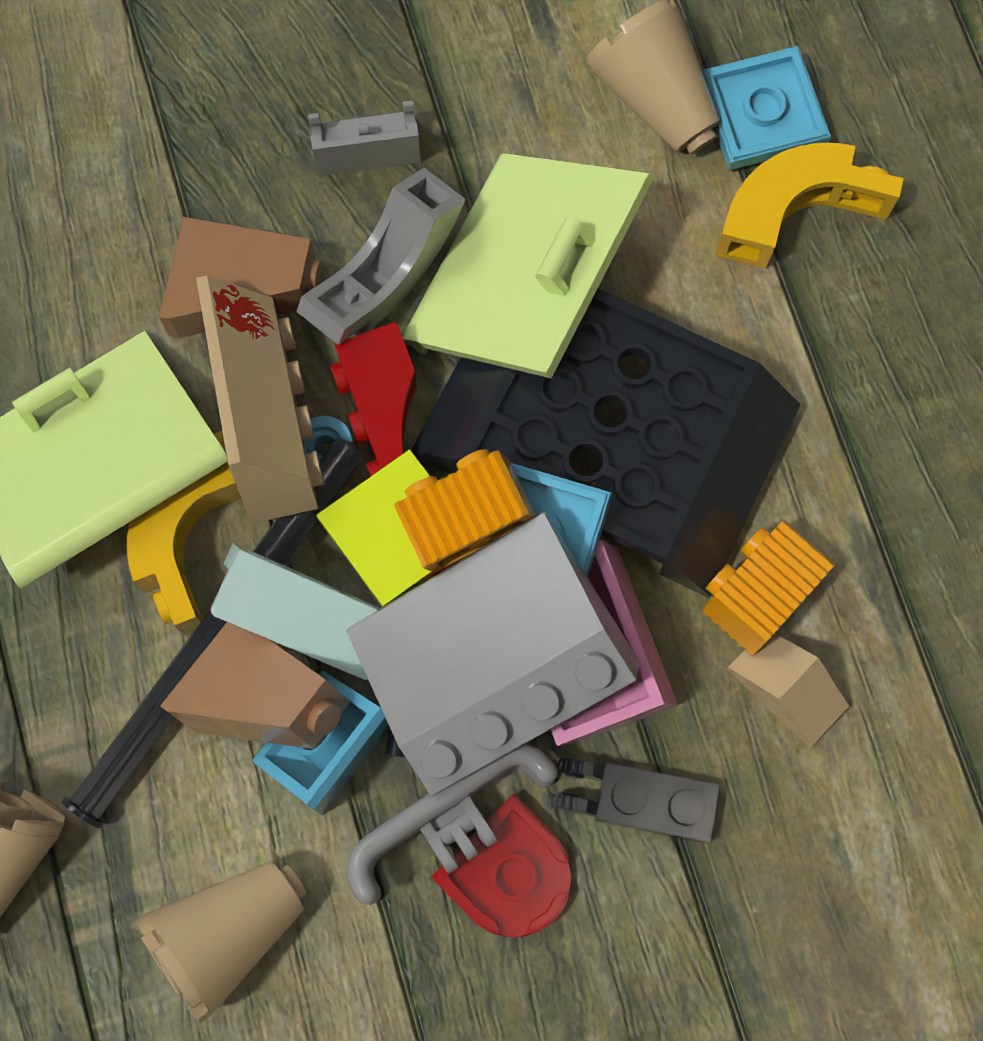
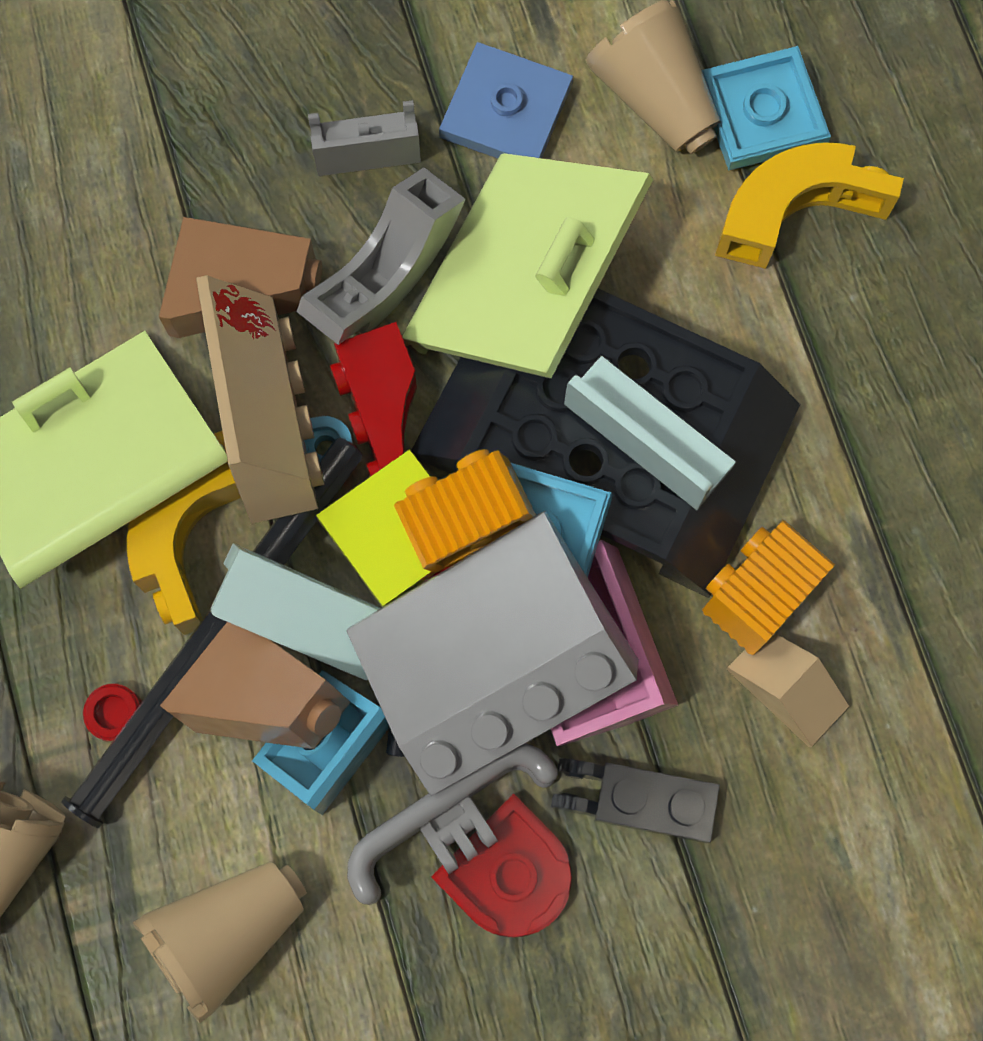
(109, 710): none -> red tile
(505, 104): none -> medium blue plate
(648, 432): none -> light aqua panel

